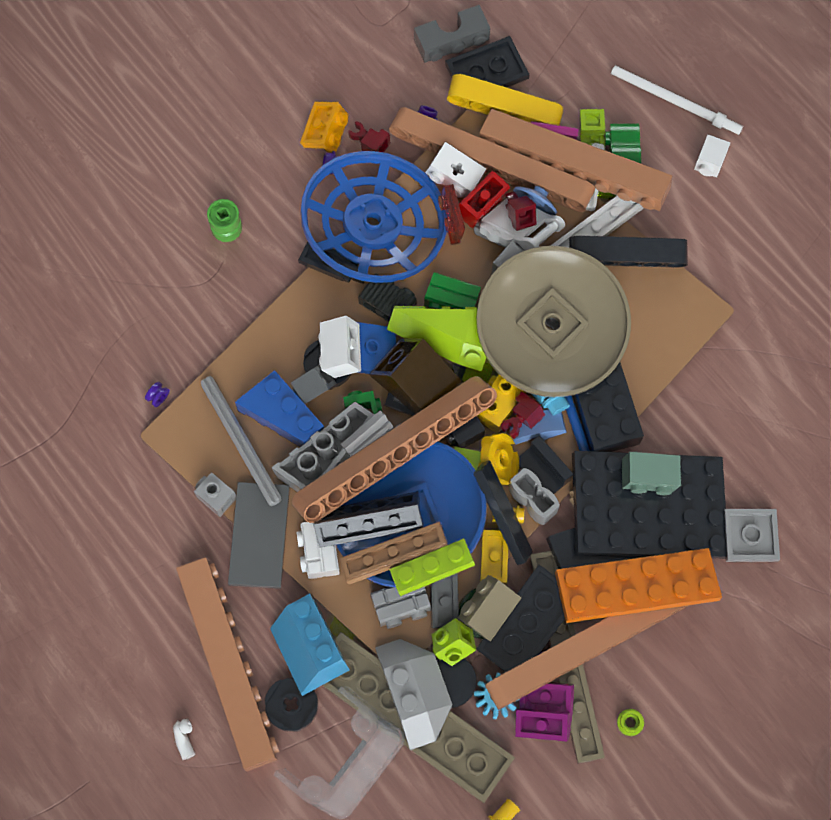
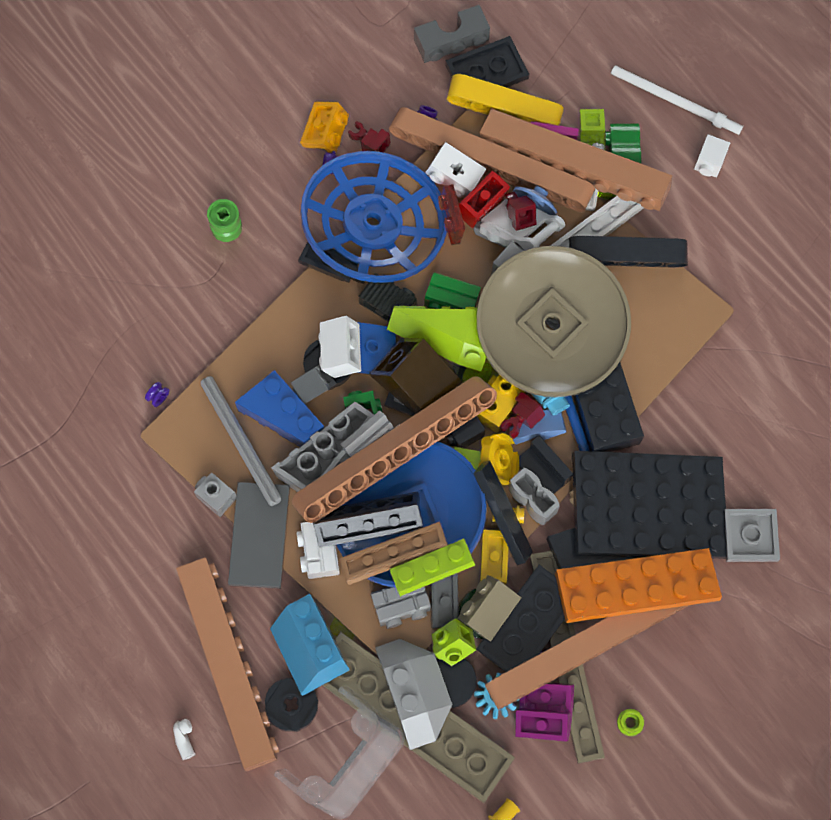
(651, 472): sand green brick -> none

